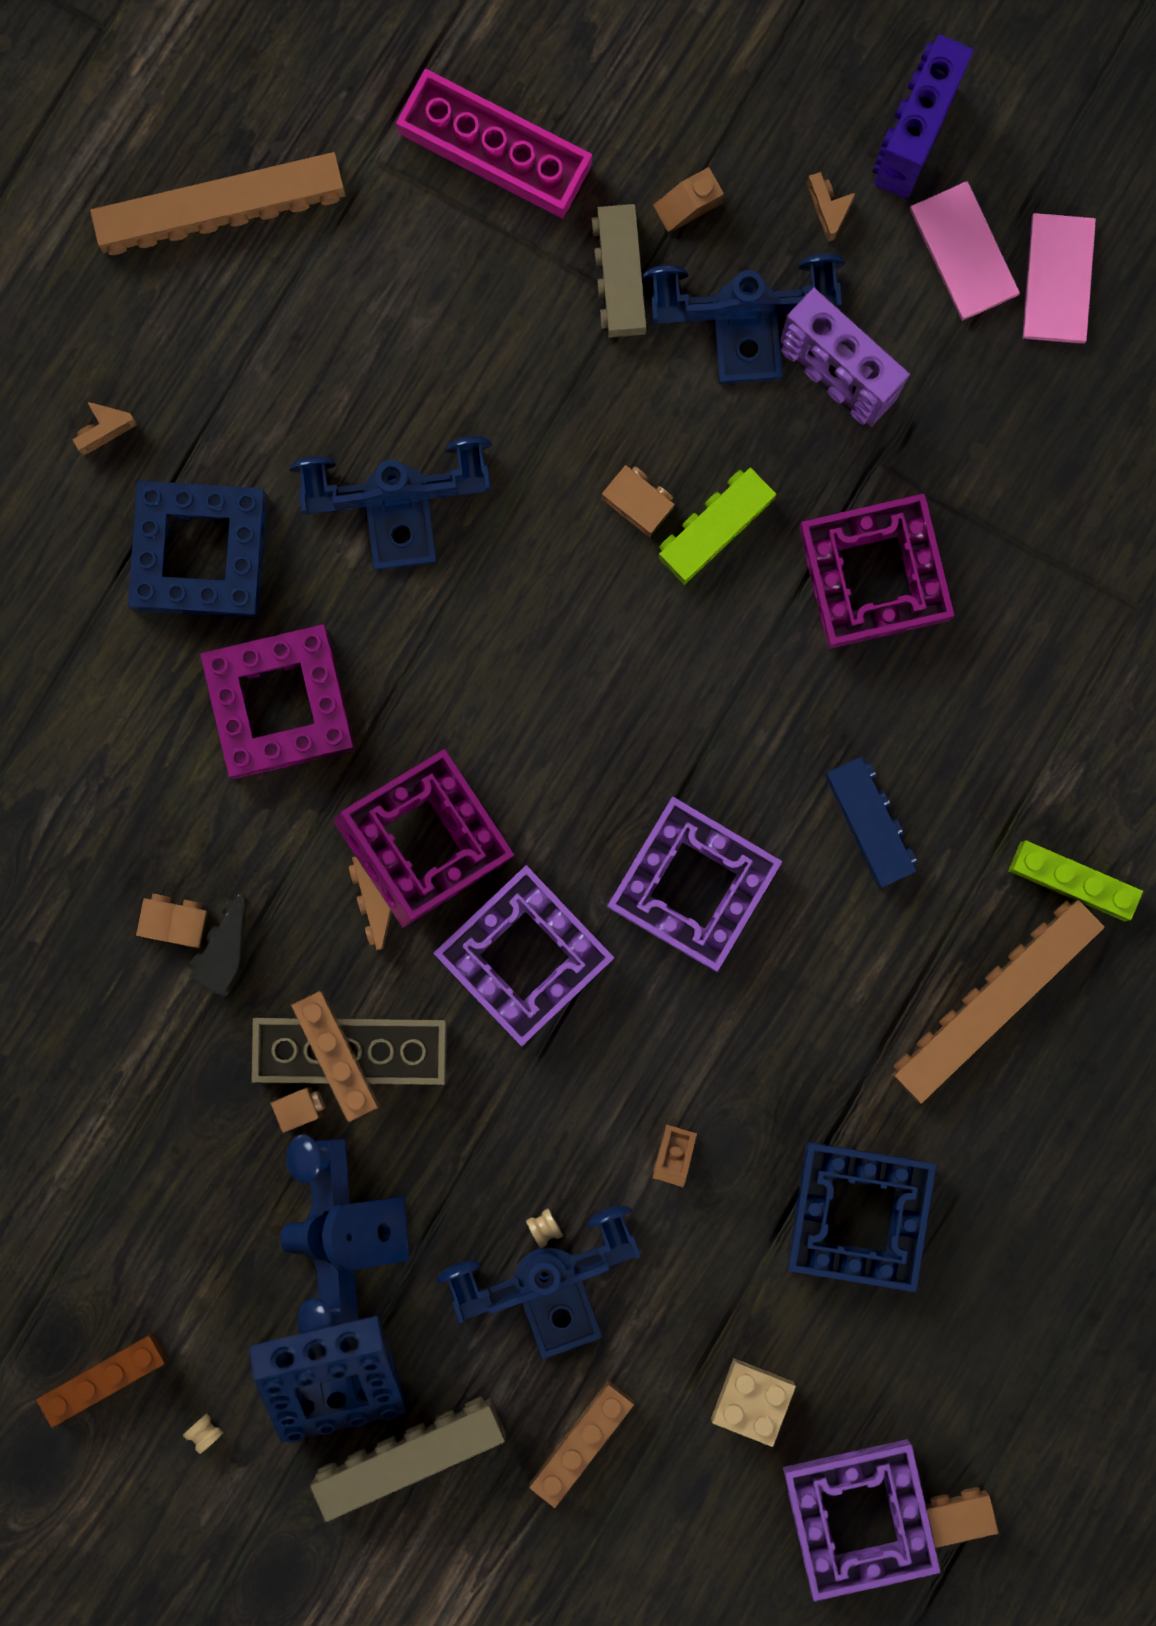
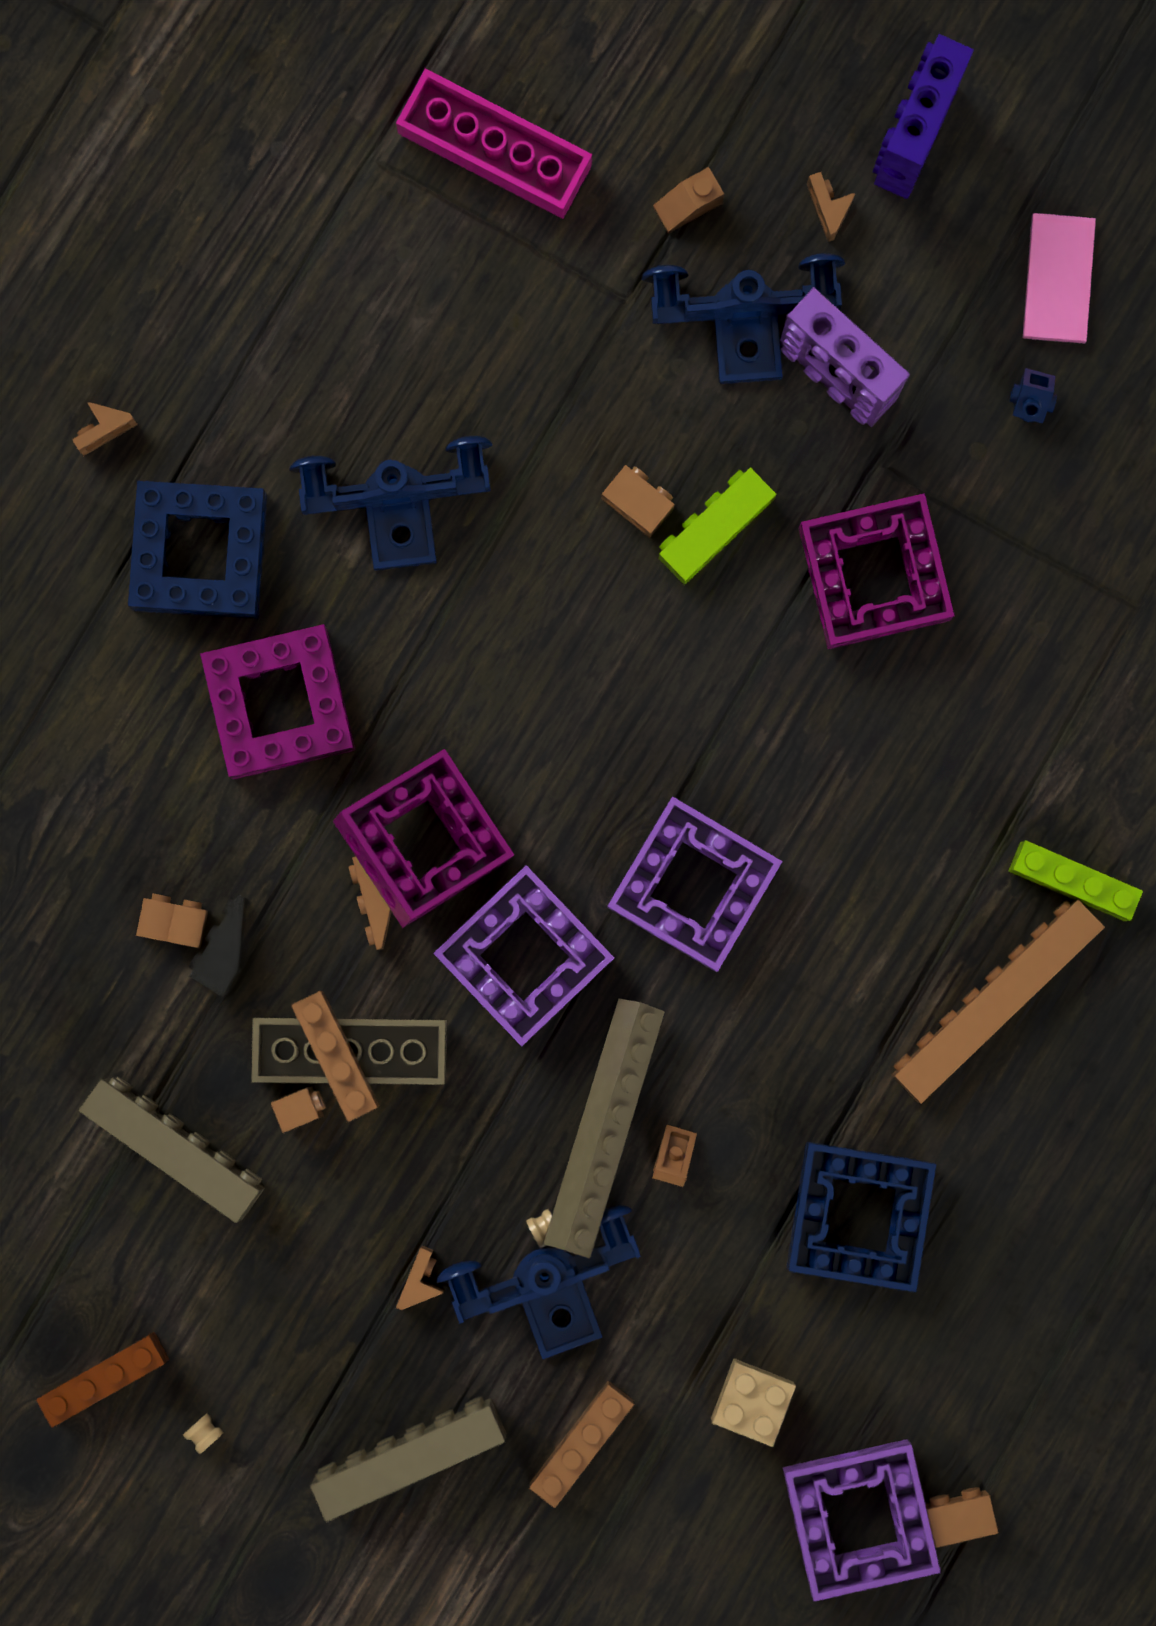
(173, 1149): none -> dark tan brick
(218, 203): medium nougat brick -> none
(290, 1363): dark blue brick -> none
(337, 1232): dark blue piece -> none
(415, 1288): none -> medium nougat slope
(604, 1127): none -> dark tan brick
(620, 269): dark tan brick -> none
(870, 822): dark blue brick -> none
(964, 251): bright pink tile -> none
(1033, 396): none -> dark blue brick

